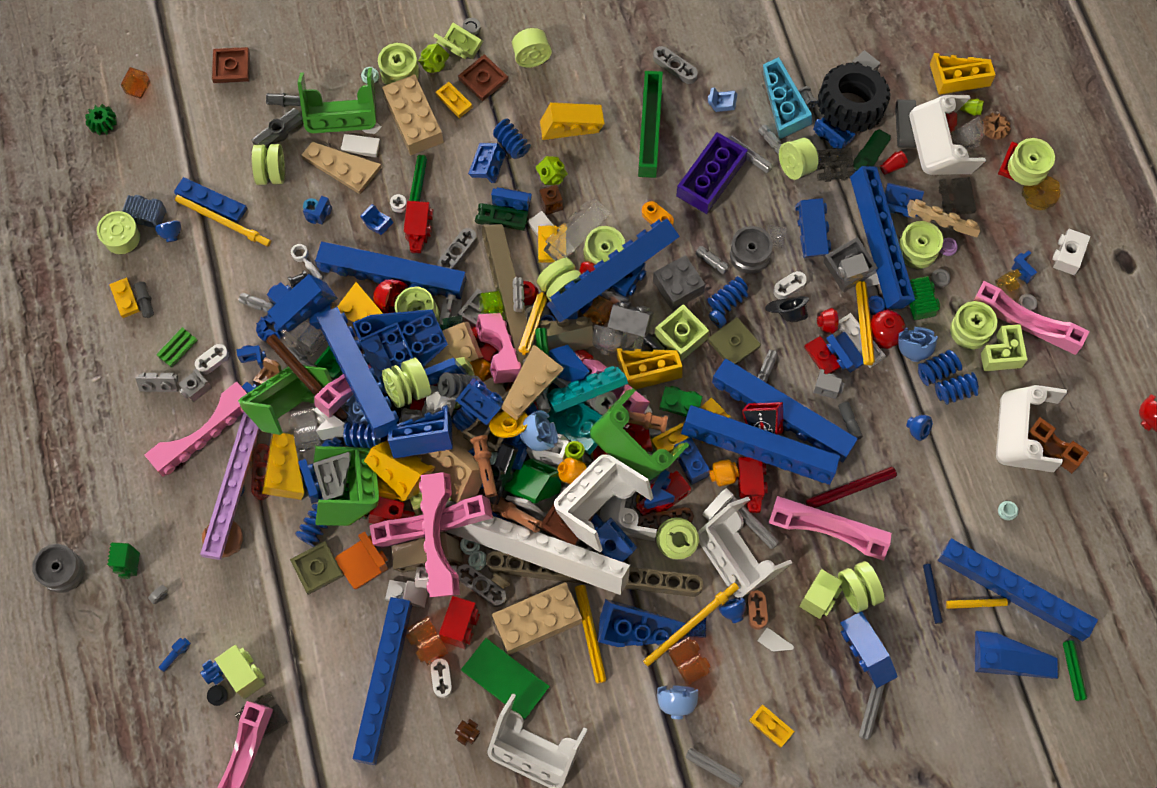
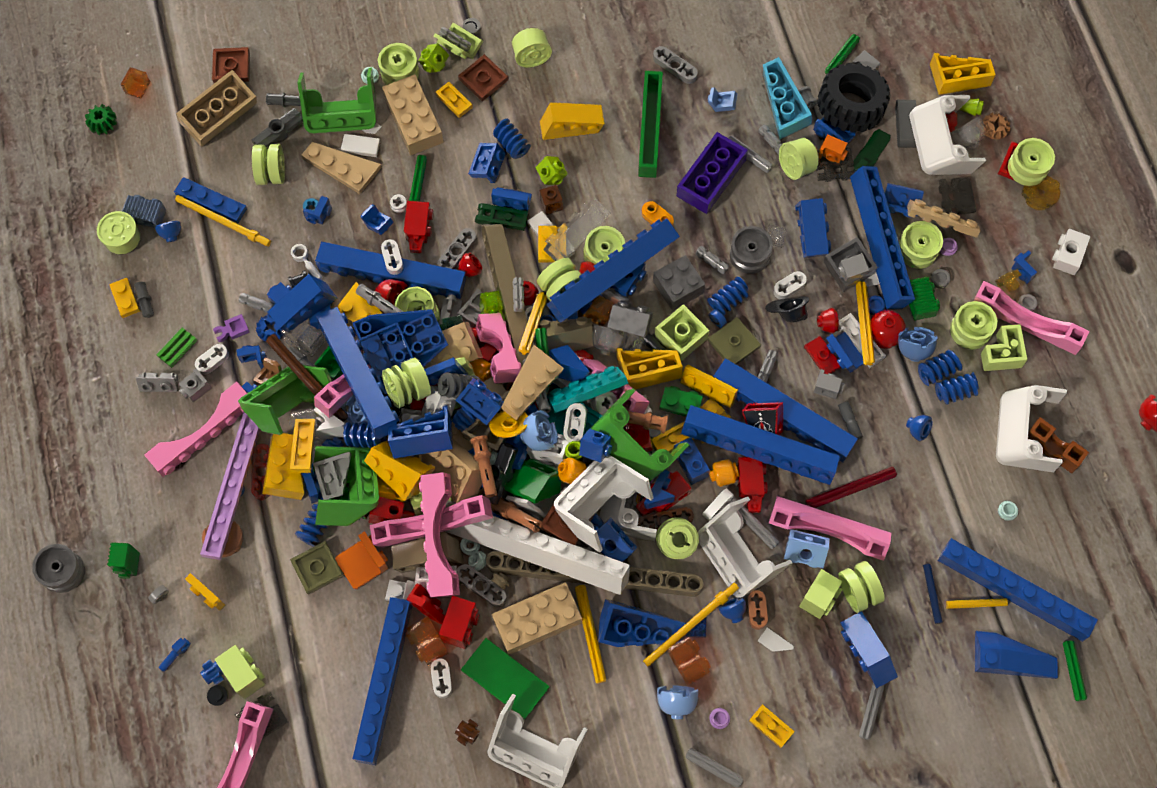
(198, 588): none -> yellow plate
(216, 108): none -> tan brick
(234, 327): none -> medium lavender plate
(302, 446): none -> yellow plate
(374, 299): none -> light grey pin
(396, 255): none -> white beam
(425, 604): none -> red bracket
(455, 39): none -> light grey axle
(470, 265): none -> red cone
(575, 422): none -> white plate
(595, 445): none -> blue brick
(709, 386): none -> yellow plate
(719, 718): none -> lavender plate
(816, 544): none -> light blue brick
(833, 149): none -> orange brick
(843, 52): none -> green axle
(894, 162): red cone -> none

